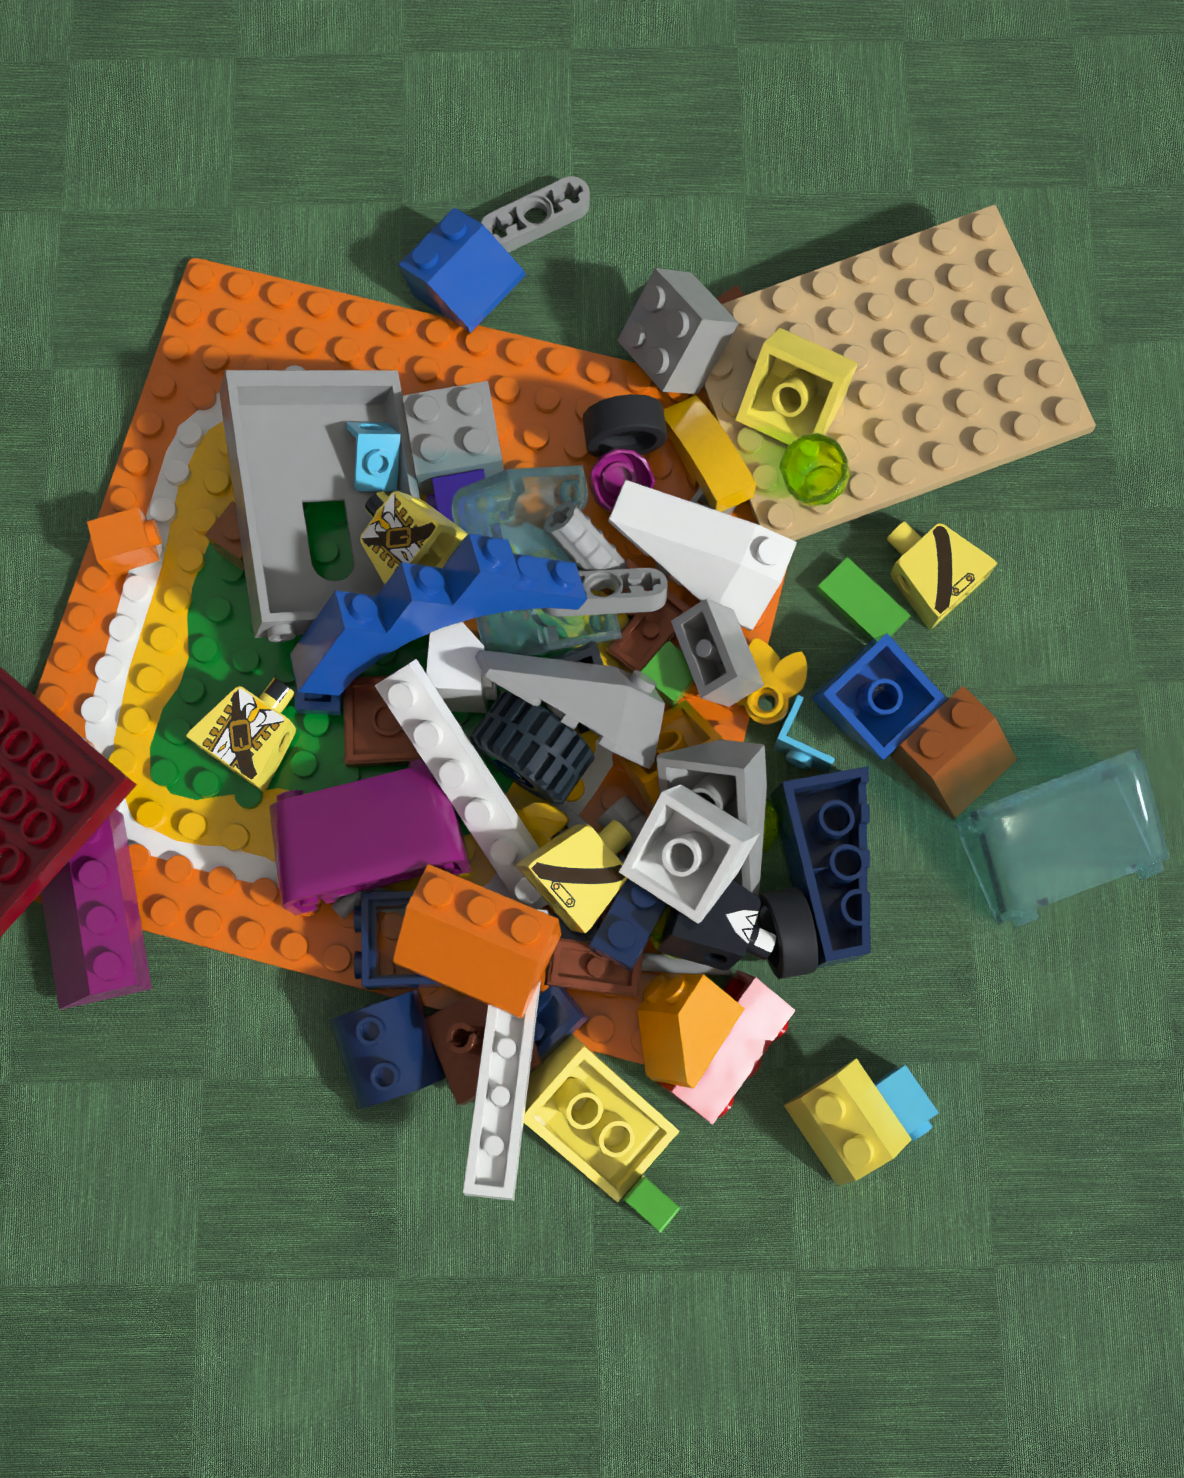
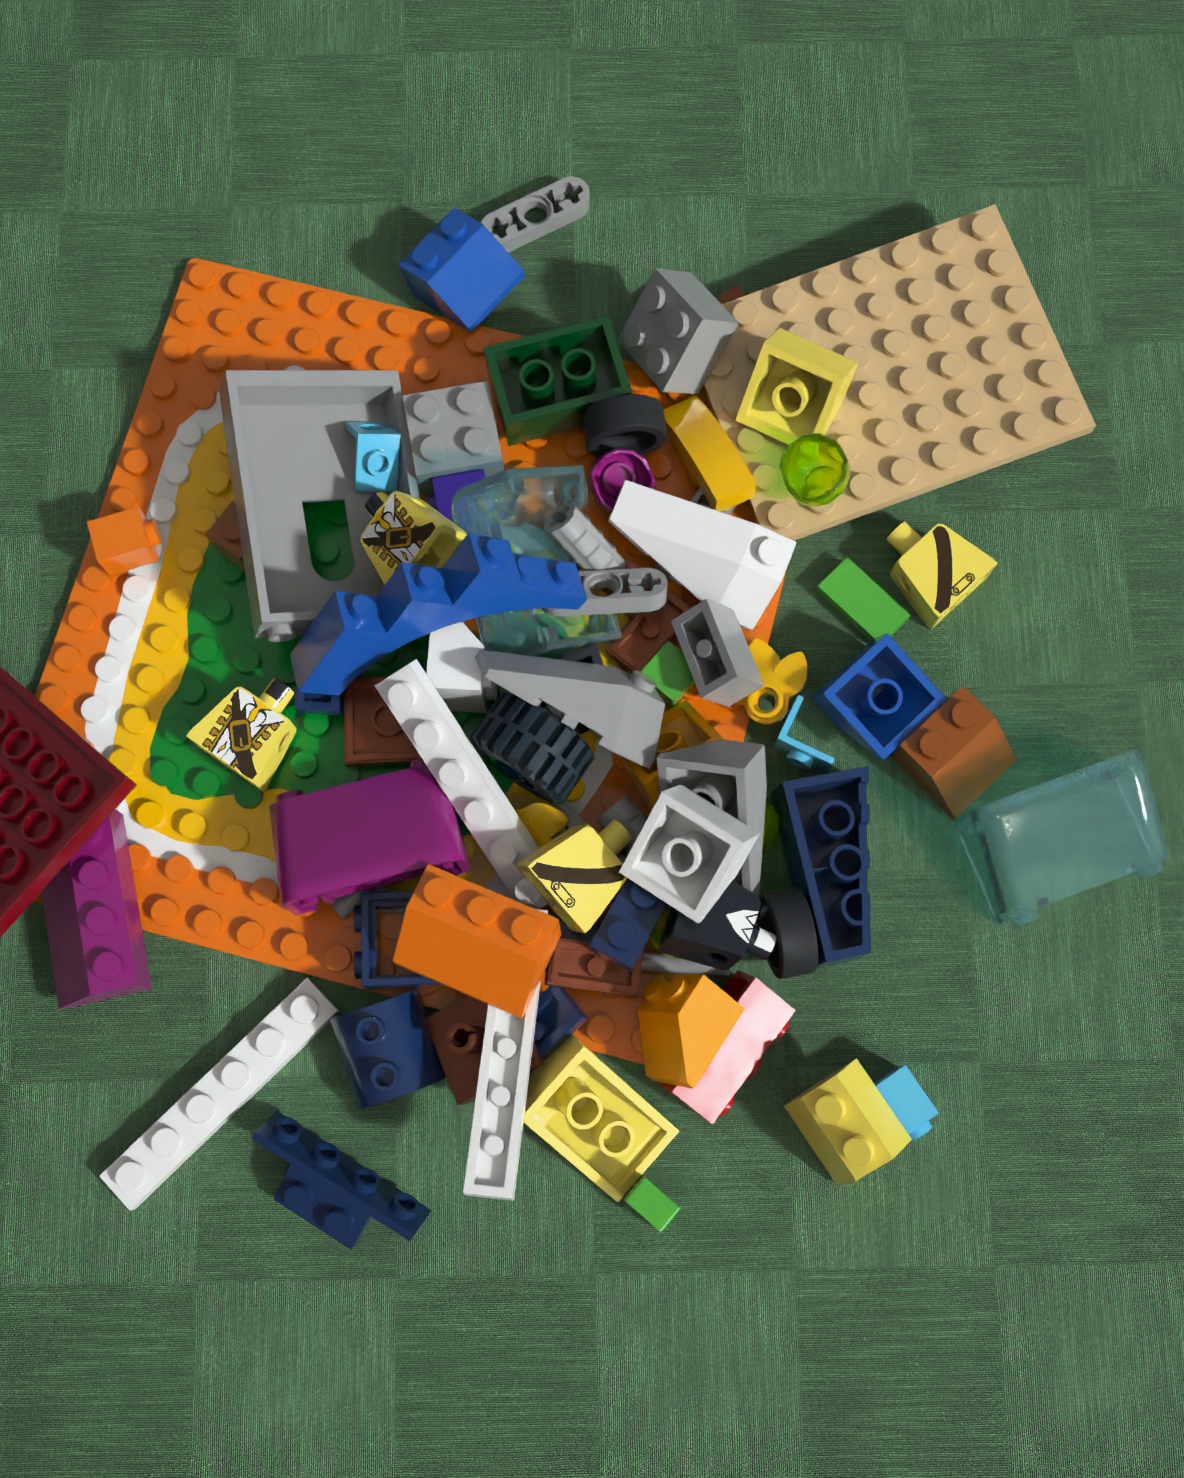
(219, 1094): none -> white plate
(333, 1188): none -> dark blue bracket
(554, 377): none -> dark green brick

